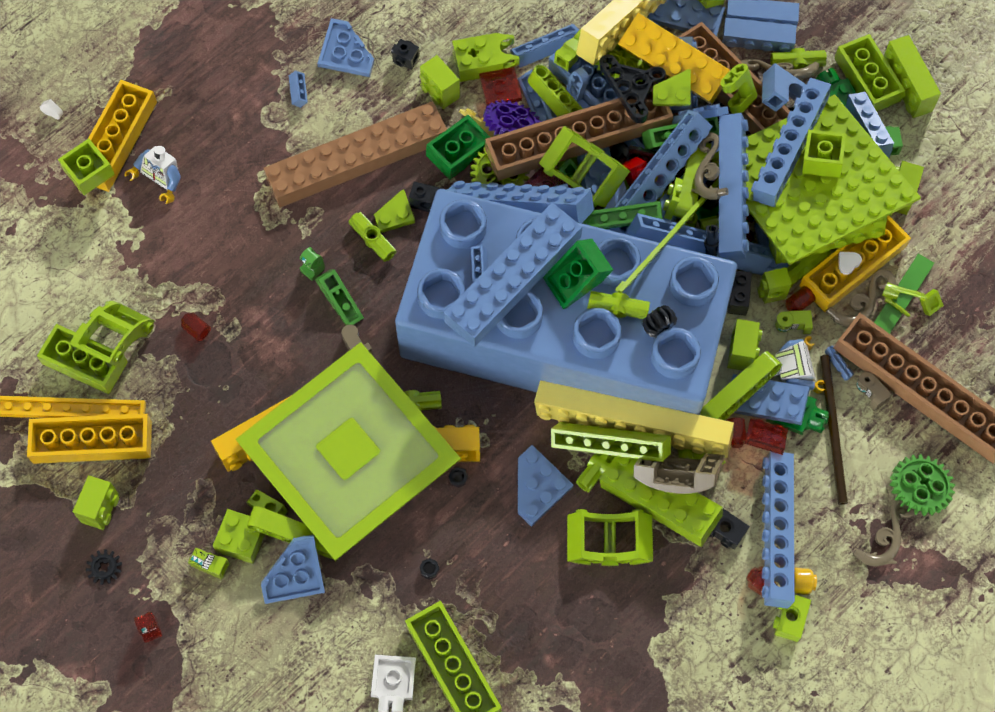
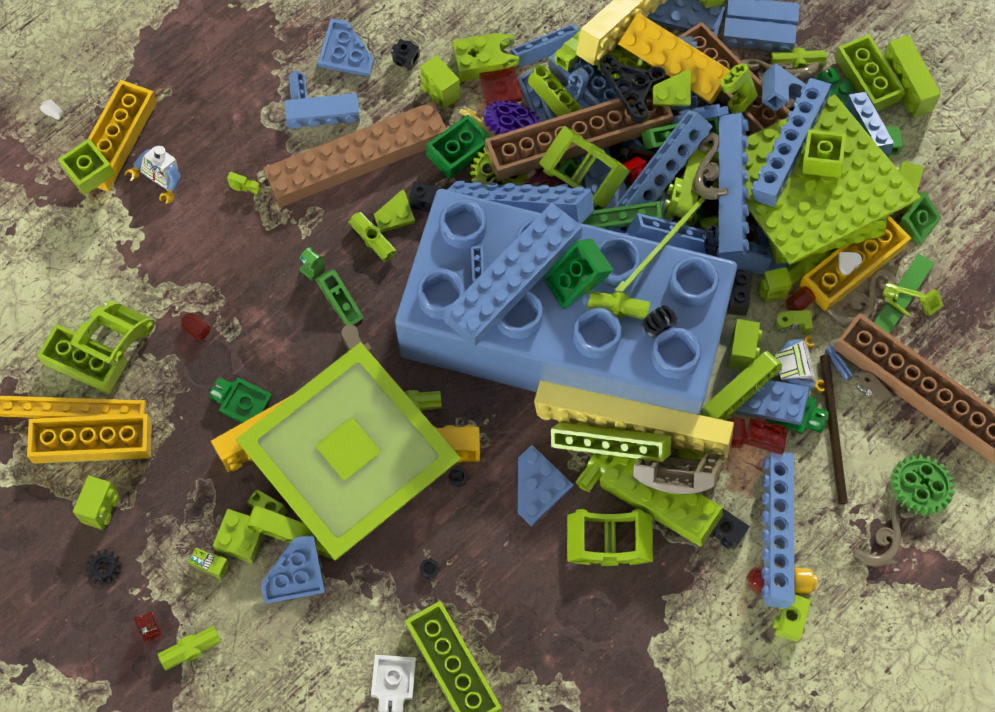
(189, 648): none -> lime piece
(239, 399): none -> green plate
(240, 182): none -> lime plate
(322, 111): none -> medium blue brick
(920, 218): none -> bright green slope

